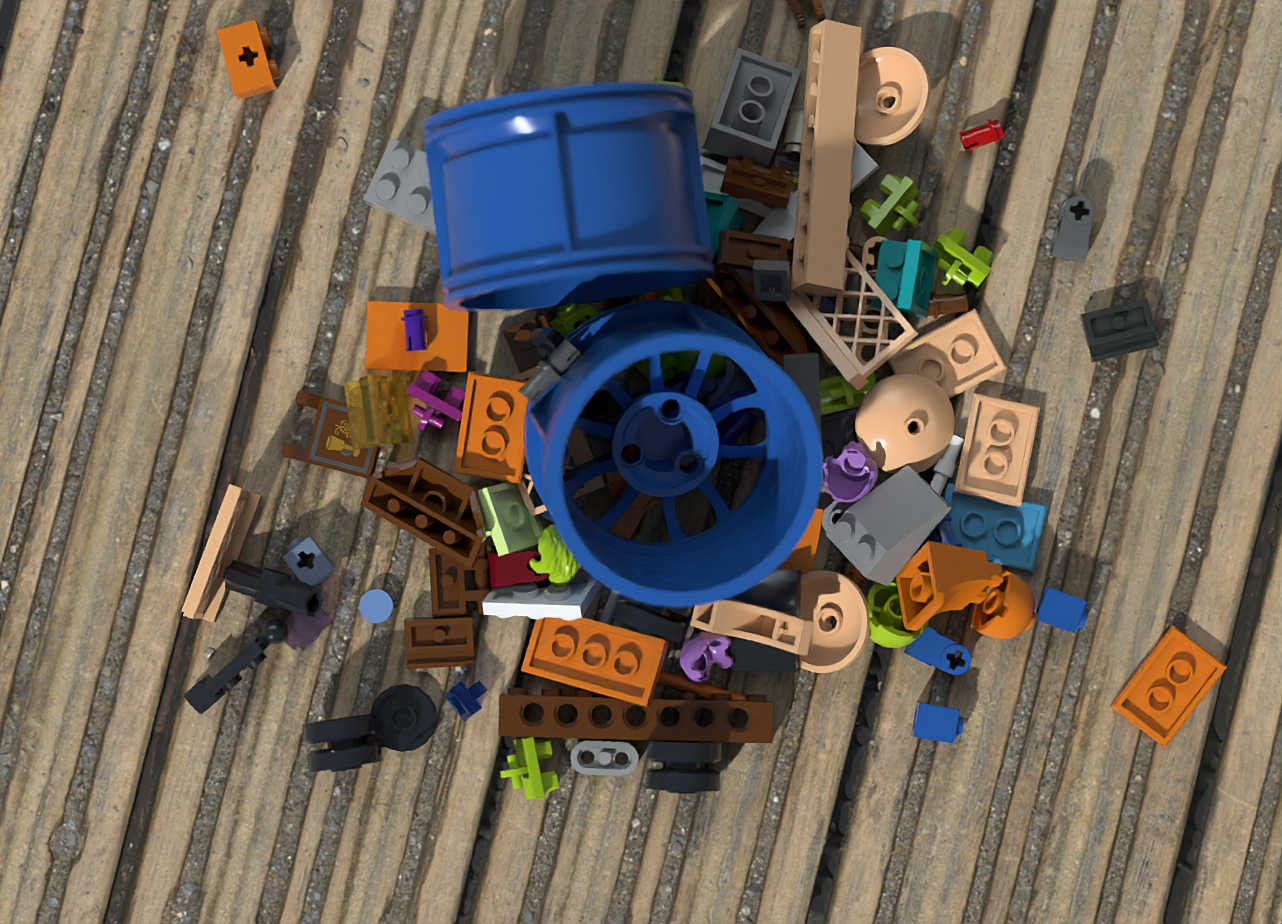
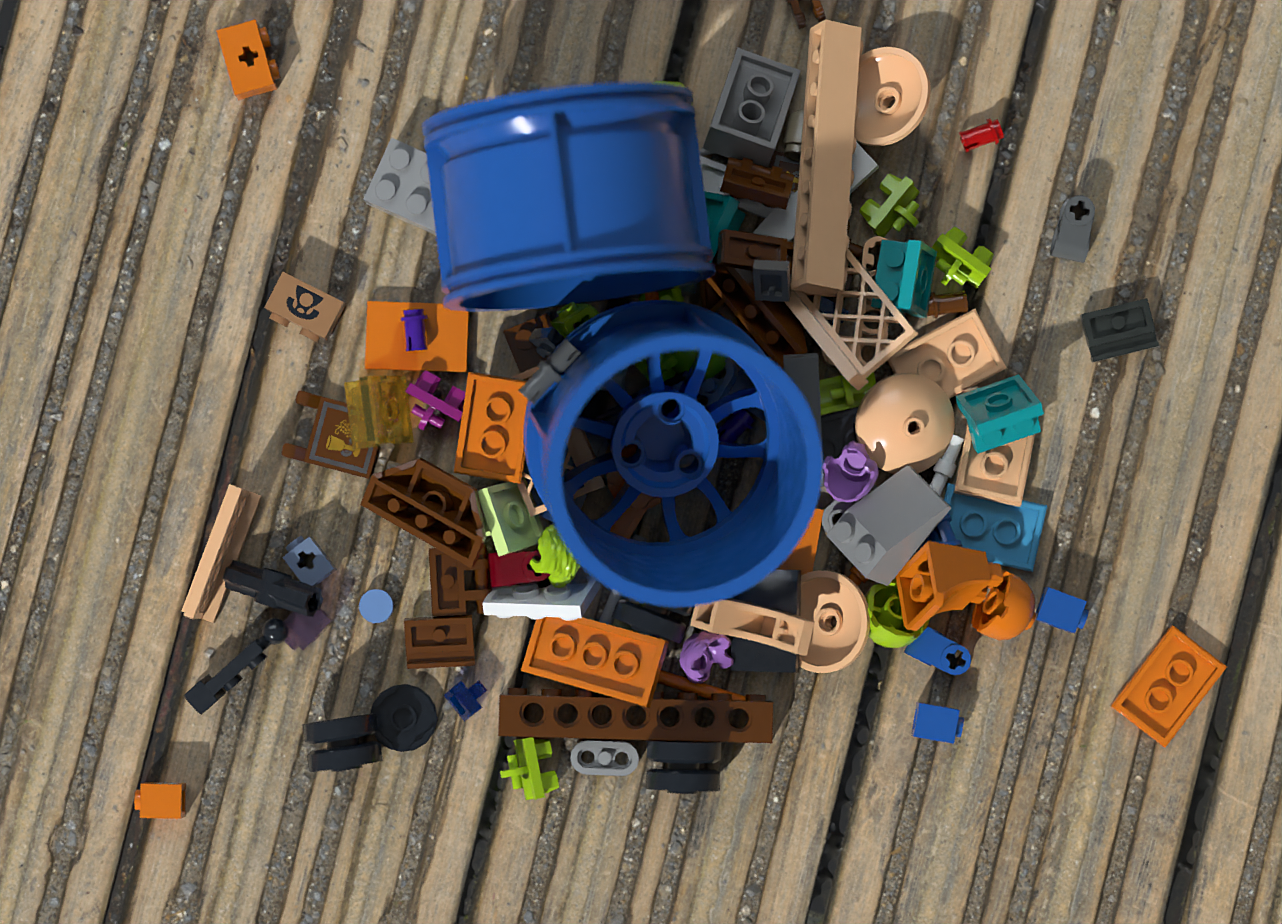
(161, 800): none -> orange brick
(305, 307): none -> medium nougat brick
(1000, 413): none -> teal bracket

